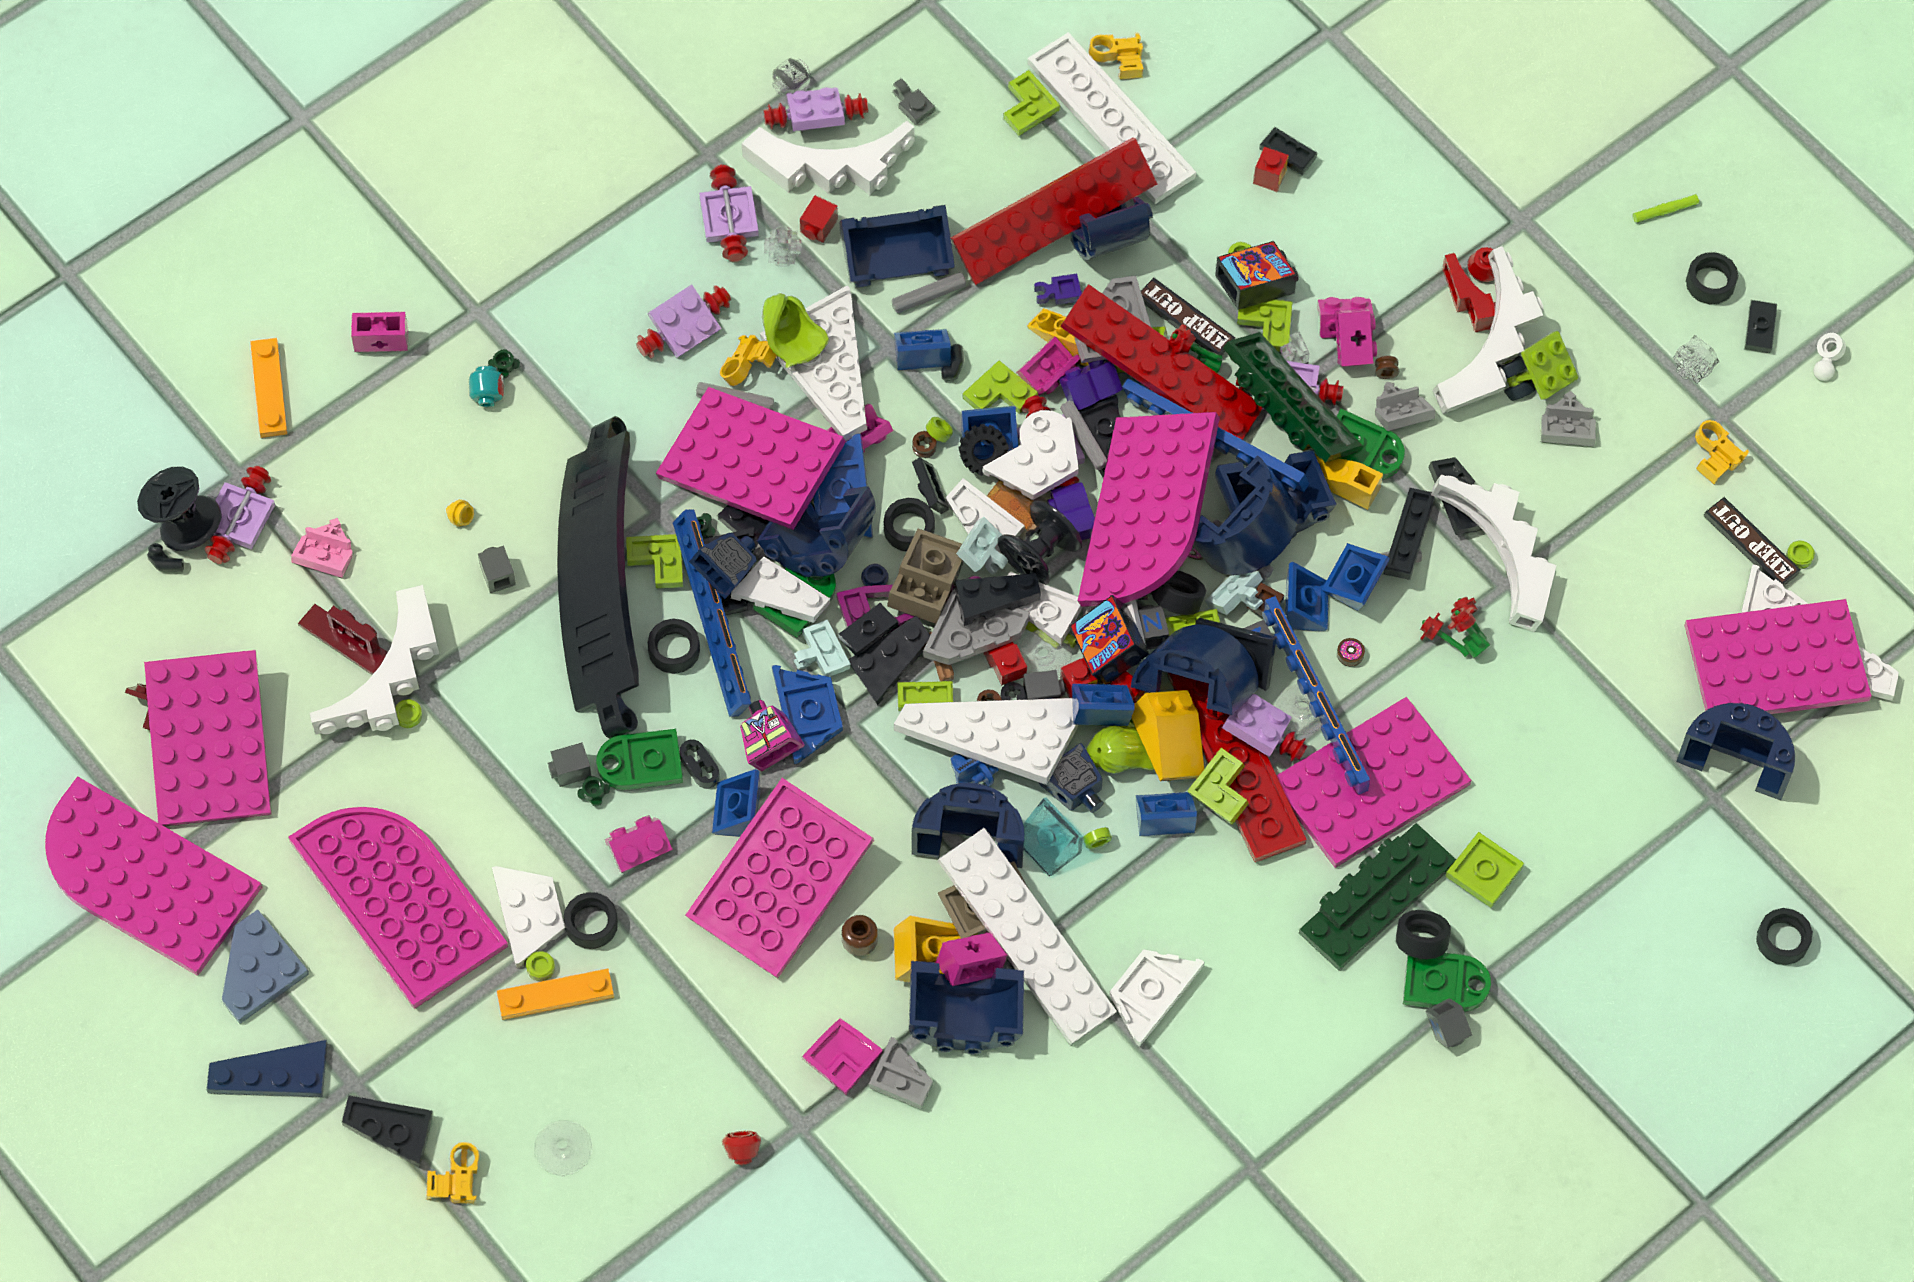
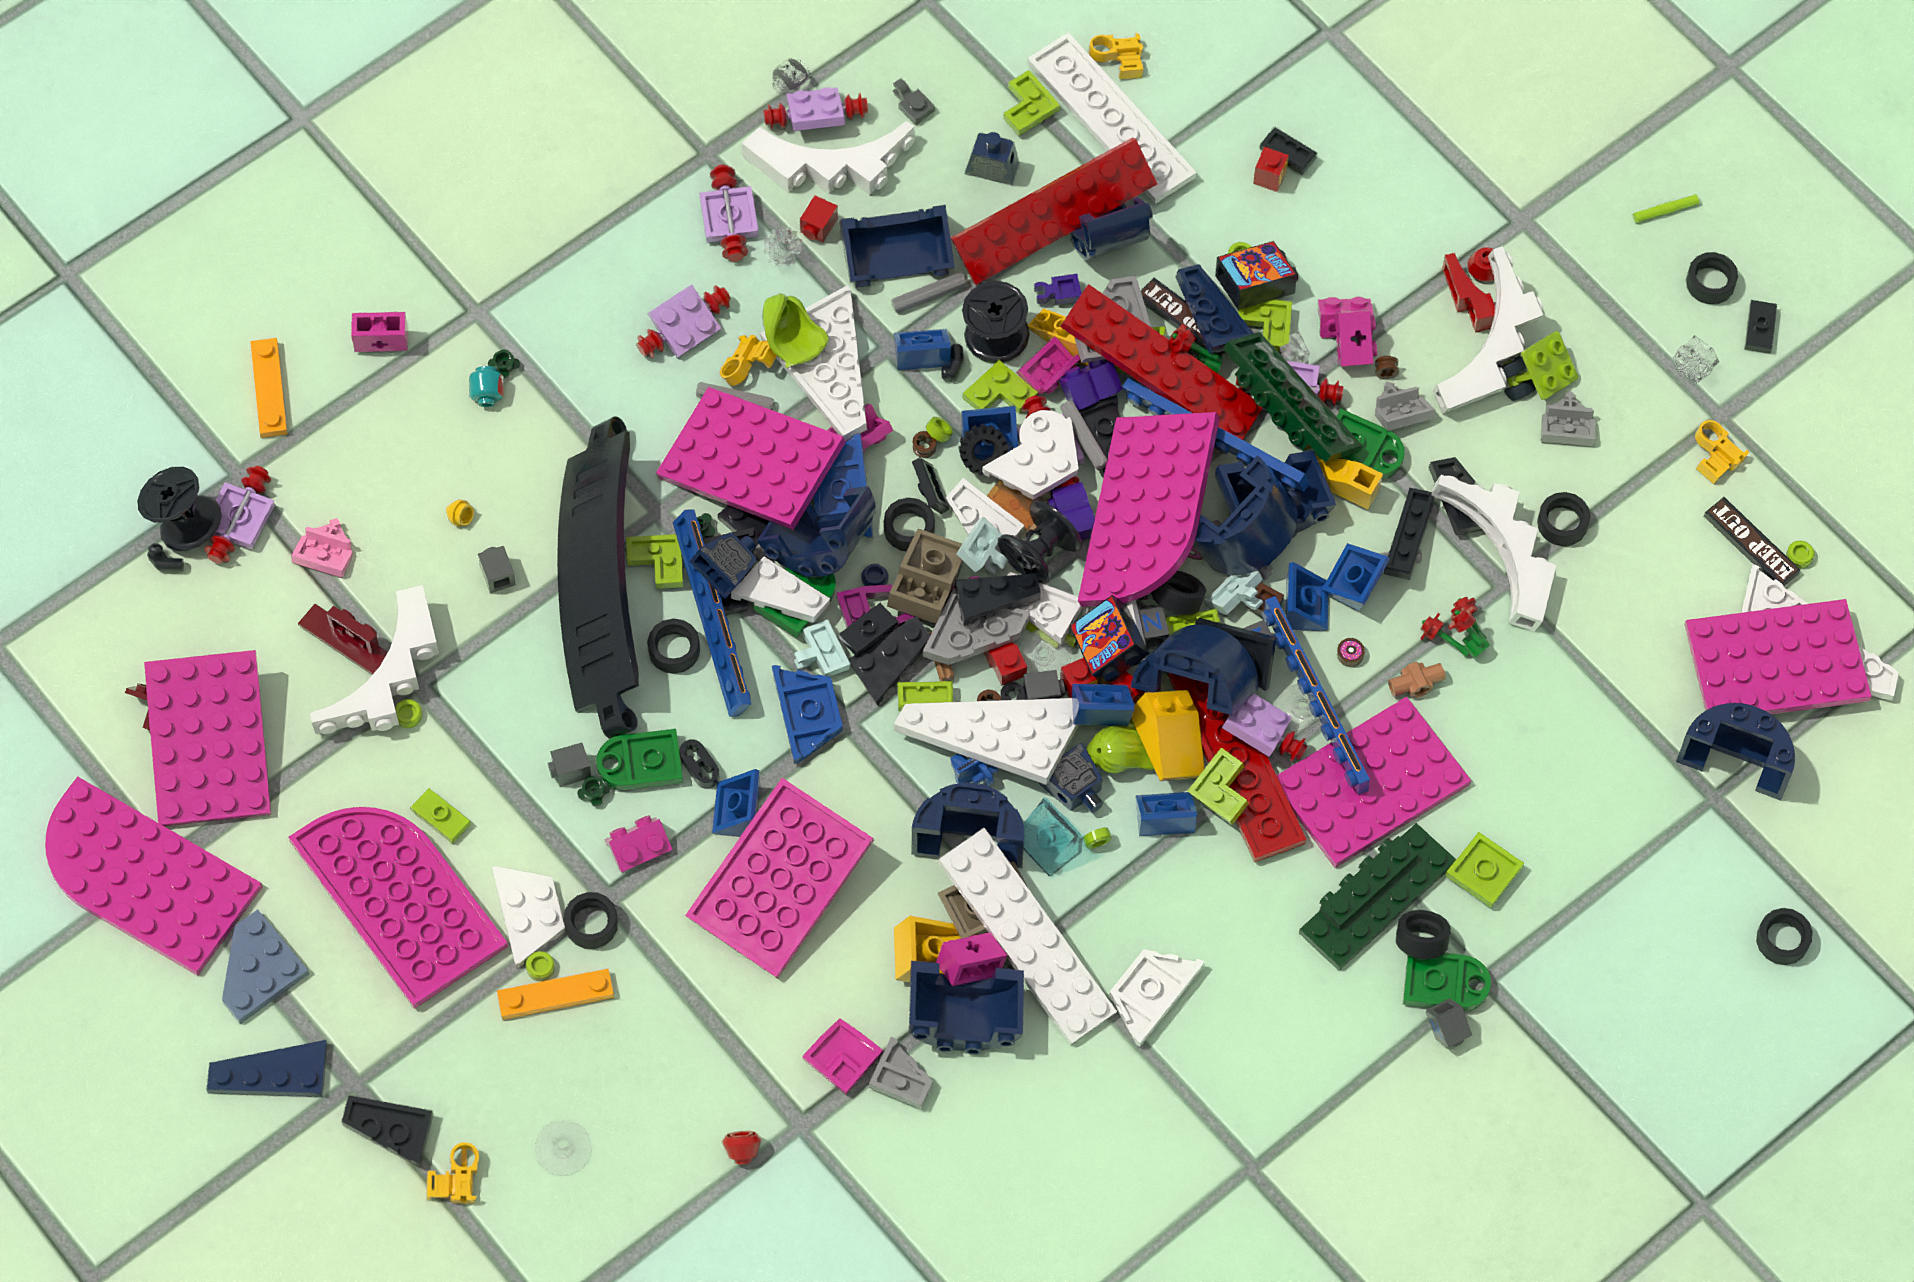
(440, 815): none -> lime plate
(768, 736): torso -> none
(859, 935): reddish brown head -> none
(993, 159): none -> dark blue torso
(996, 321): none -> black piece
(1210, 309): none -> dark blue wing
(1416, 679): none -> nougat axle
(1568, 501): none -> black tyre
(1824, 369): white plate -> none

